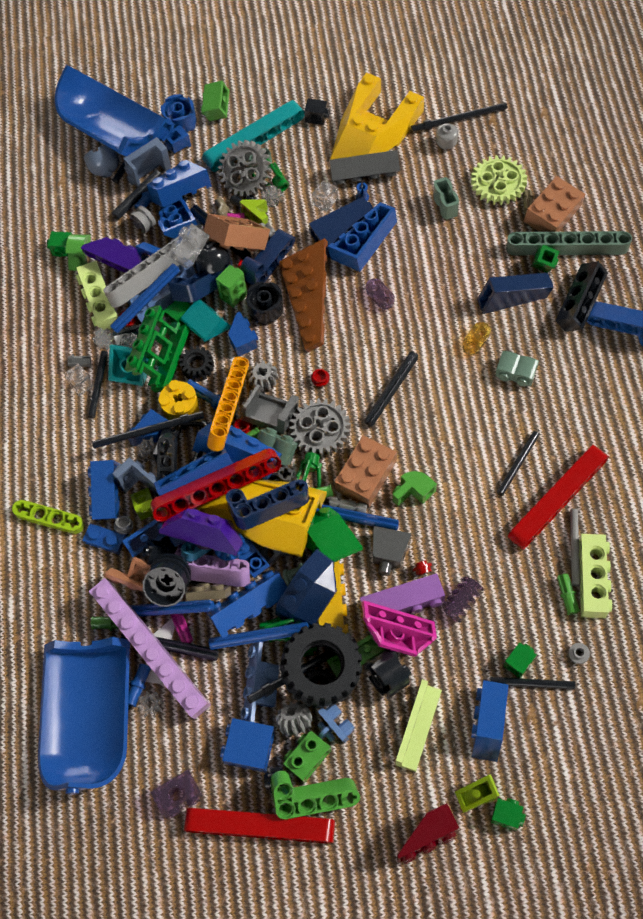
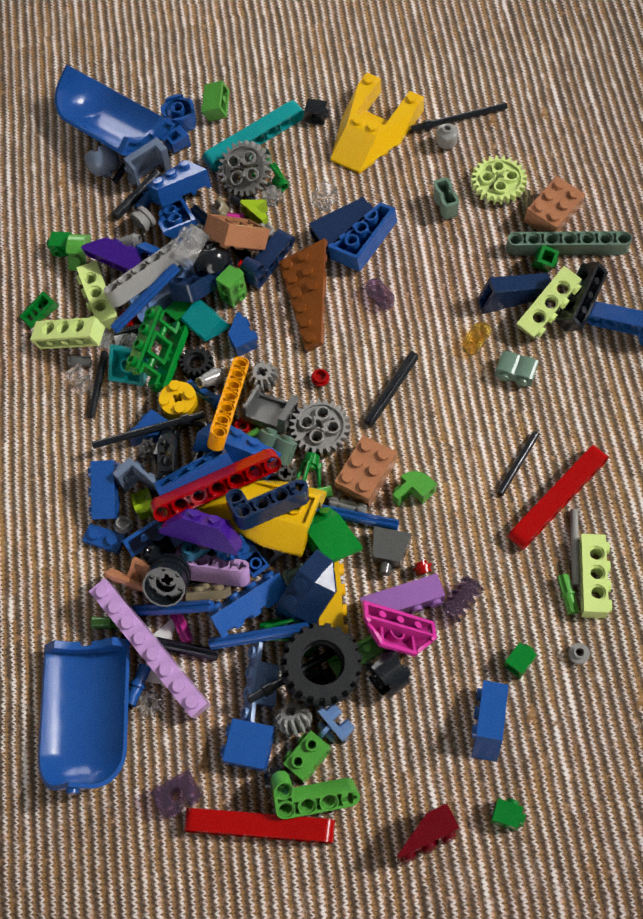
(42, 314): none -> green slope
(49, 514): lime beam -> none
(67, 333): none -> yellowish green brick
(132, 239): none -> light grey cone
(210, 378): none -> light grey cone
(264, 302): black brick -> none
(362, 191): blue pin -> none
(364, 166): dark grey brick -> none
(418, 727): yellowish green fence -> none
(477, 793): lime slope -> none
(535, 683): black bar -> none
(564, 278): none -> yellowish green brick

